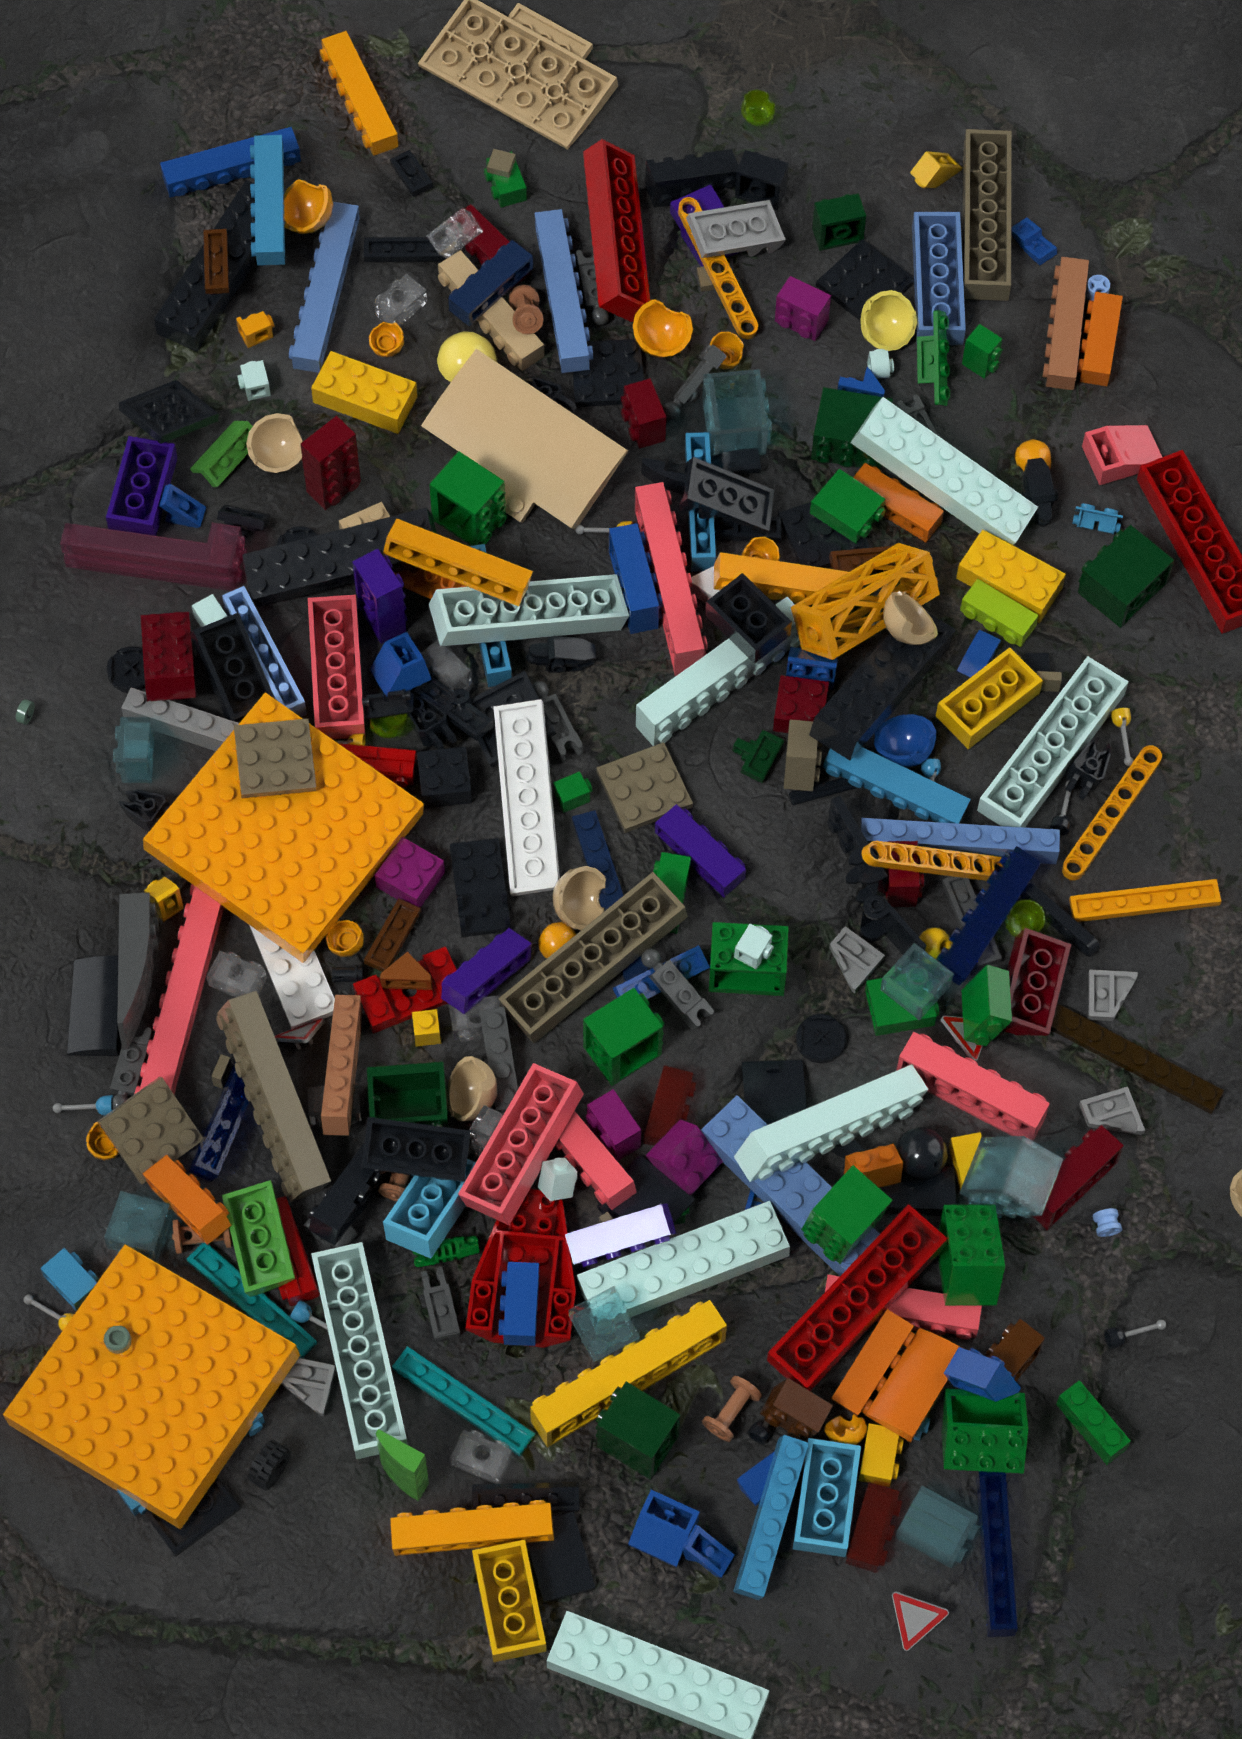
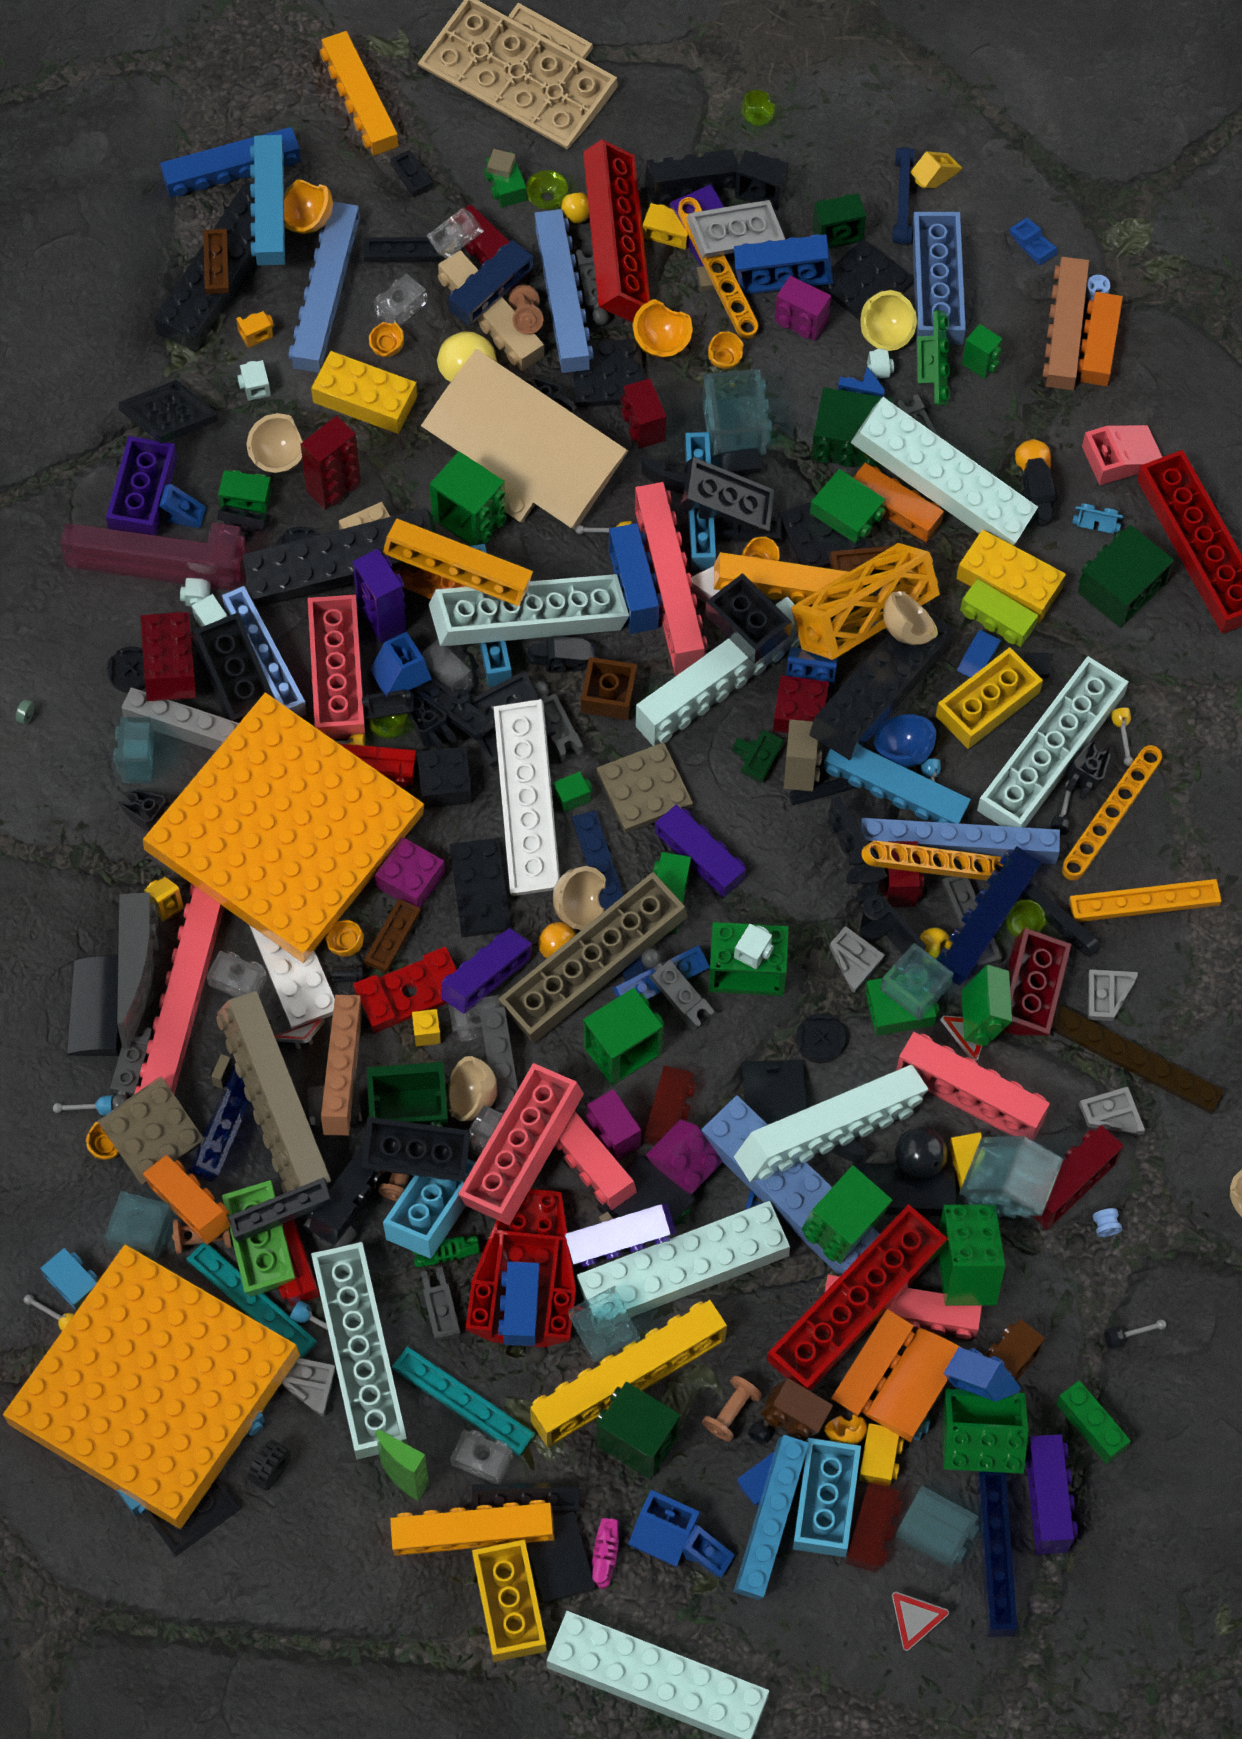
(117, 1339): sand green tile -> none
(194, 591): none -> light aqua plate
(224, 453): bright green panel -> none
(245, 491): none -> green brick
(274, 758): dark tan plate -> none
(280, 1209): none -> black plate
(406, 974): dark orange slope -> none
(545, 182): none -> clear neon green piece
(557, 1179): light aqua brick -> none
(576, 207): none -> yellow piece
(605, 1552): none -> dark pink hinge
(608, 688): none -> reddish brown brick
(664, 227): none -> yellow slope
(710, 359): dark grey plate -> none
(771, 263): none -> blue brick
(879, 1164): orange brick -> none
(902, 231): none -> dark blue piece
(987, 214): dark tan brick -> none
(1049, 1494): none -> dark purple brick
(1051, 680): dark tan tile -> none

